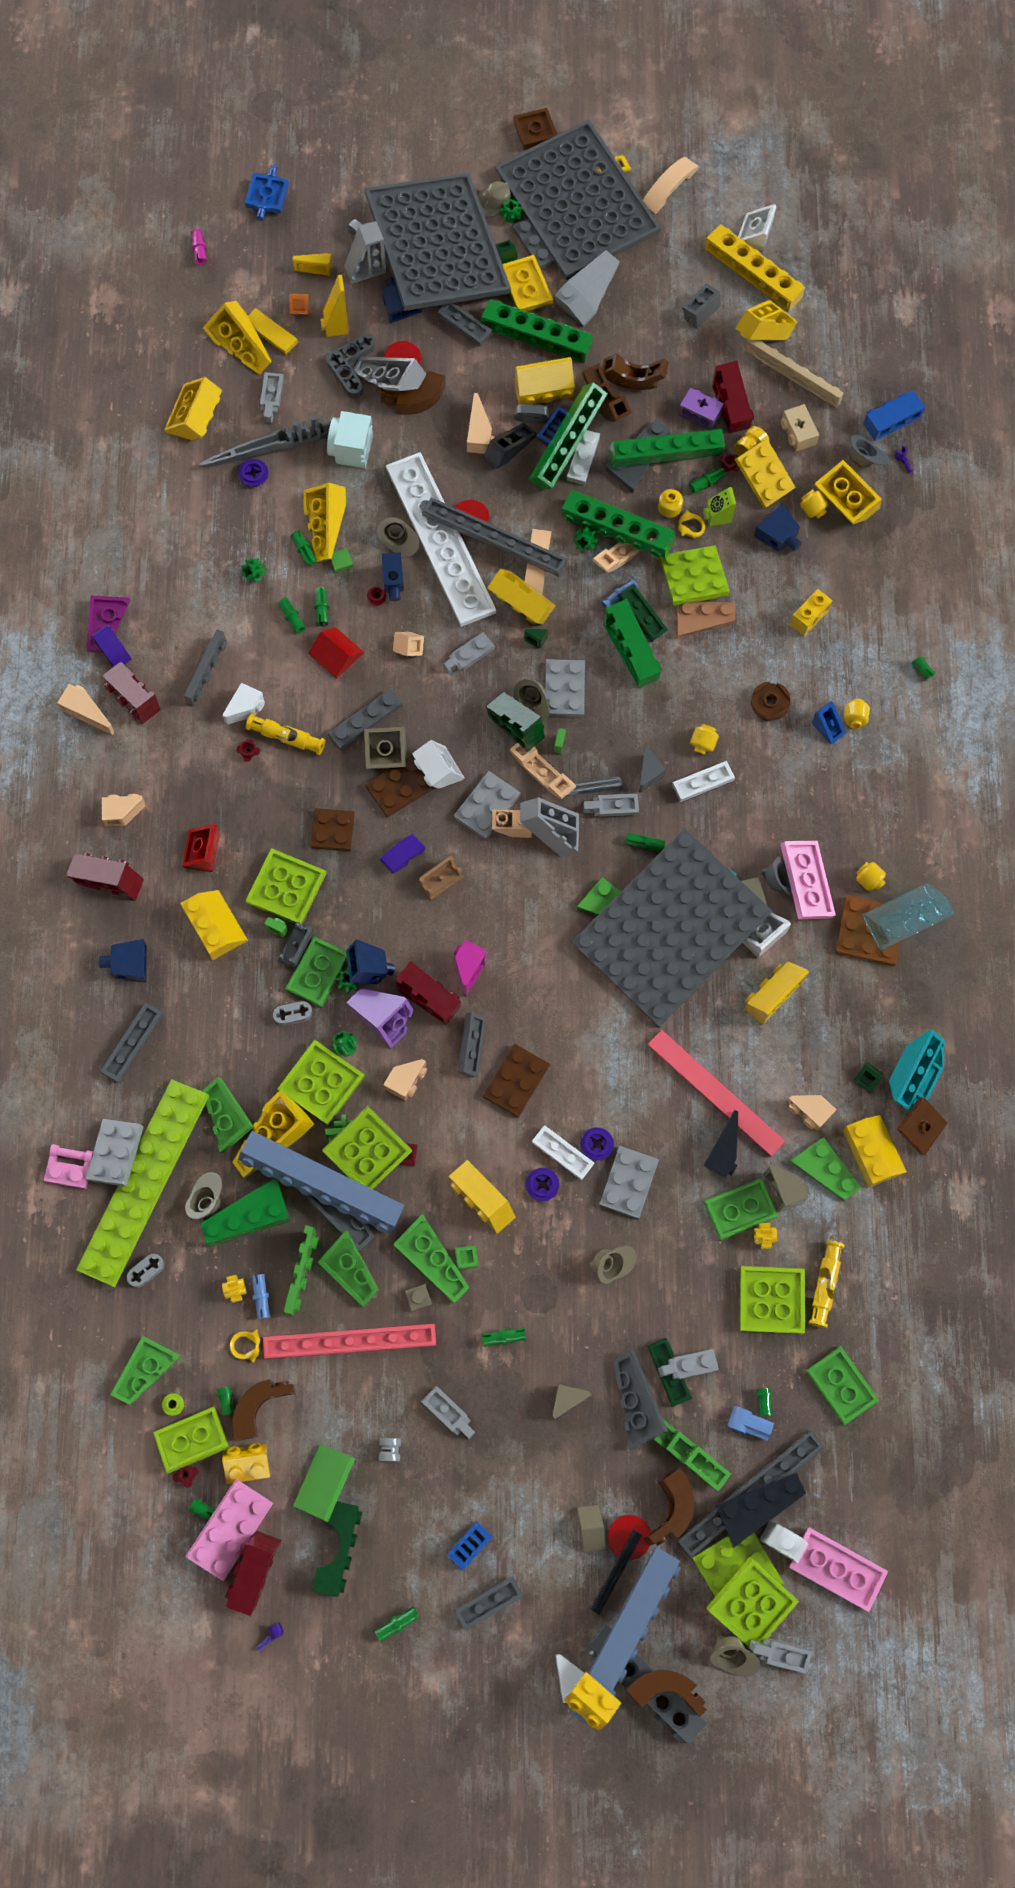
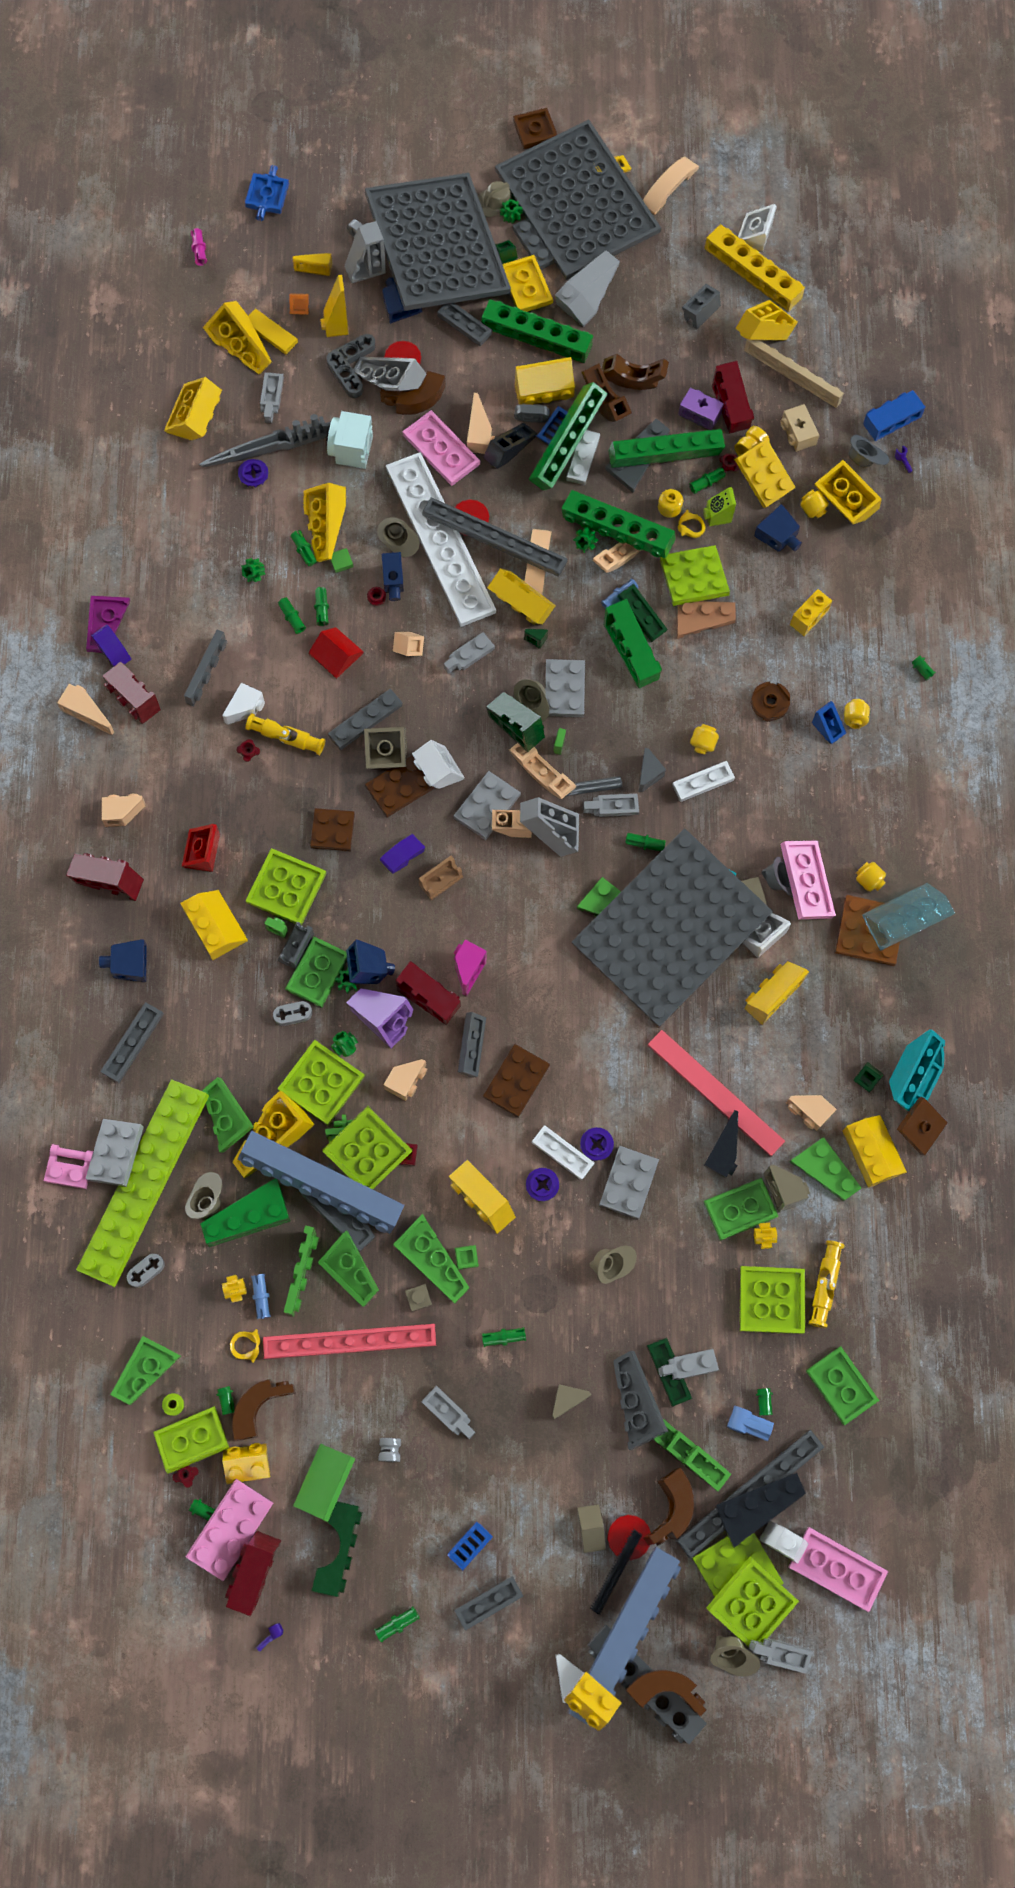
(441, 448): none -> bright pink plate

